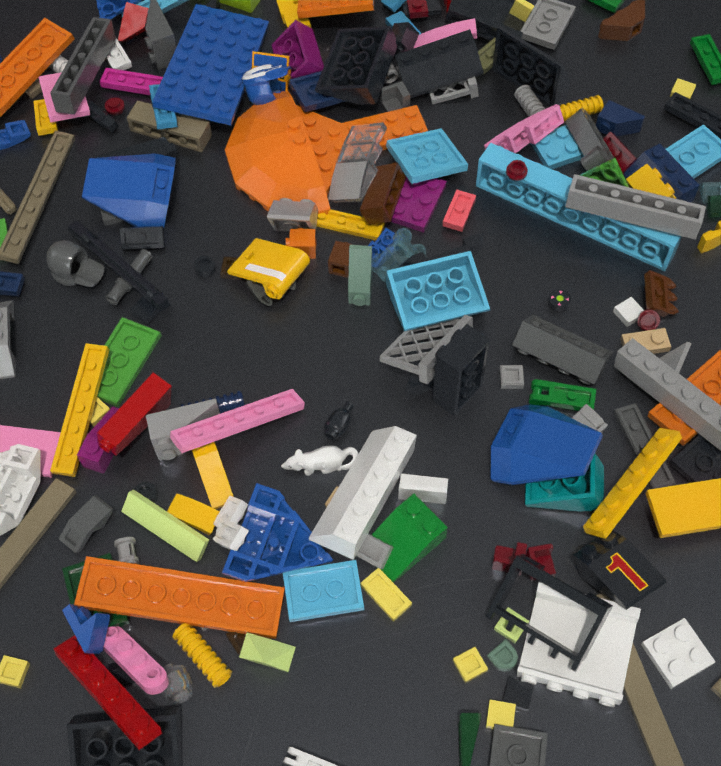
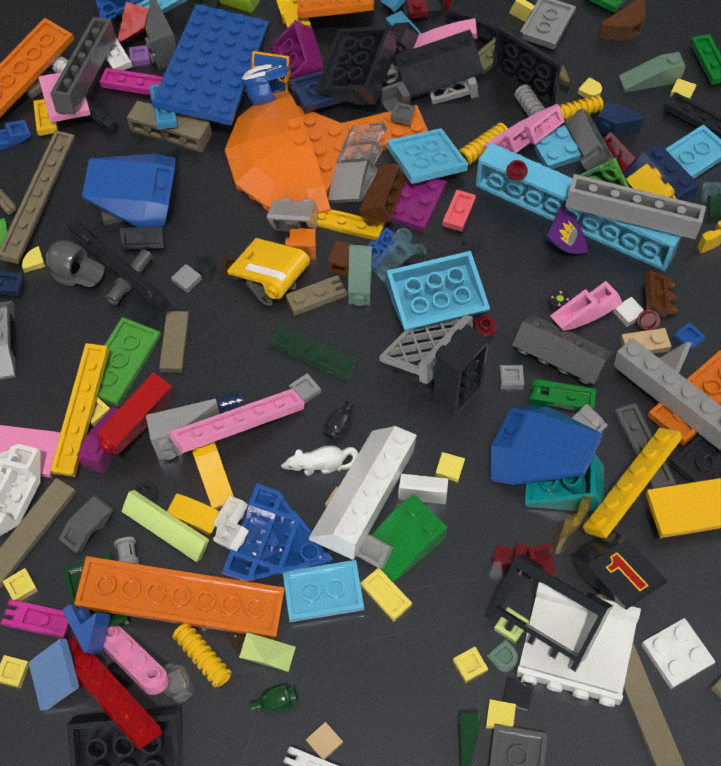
(20, 585): none -> light yellow tile
(33, 260): none -> light yellow tile
(36, 619): none -> dark pink hinge
(53, 674): none -> medium blue tile
(114, 106): dark red plate -> none
(139, 56): none -> medium lavender tile
(174, 341): none -> dark tan tile
(186, 278): none -> light grey tile
(275, 699): none -> dark green plant
(305, 388): none -> light grey tile
(313, 352): none -> clear green plate
(316, 295): none -> dark tan hinge
(324, 741): none -> tan tile
(402, 113): none -> dark grey tile
(450, 467): none -> light yellow tile
(476, 148): none -> yellow piece
(486, 331): none -> dark red plate
(567, 233): none -> dark purple shield
(573, 525): none -> clear yellow slope
(587, 307): none -> bright pink slope
(590, 88): none -> light yellow tile
(654, 73): none -> sand green slope
(689, 334): none -> blue tile

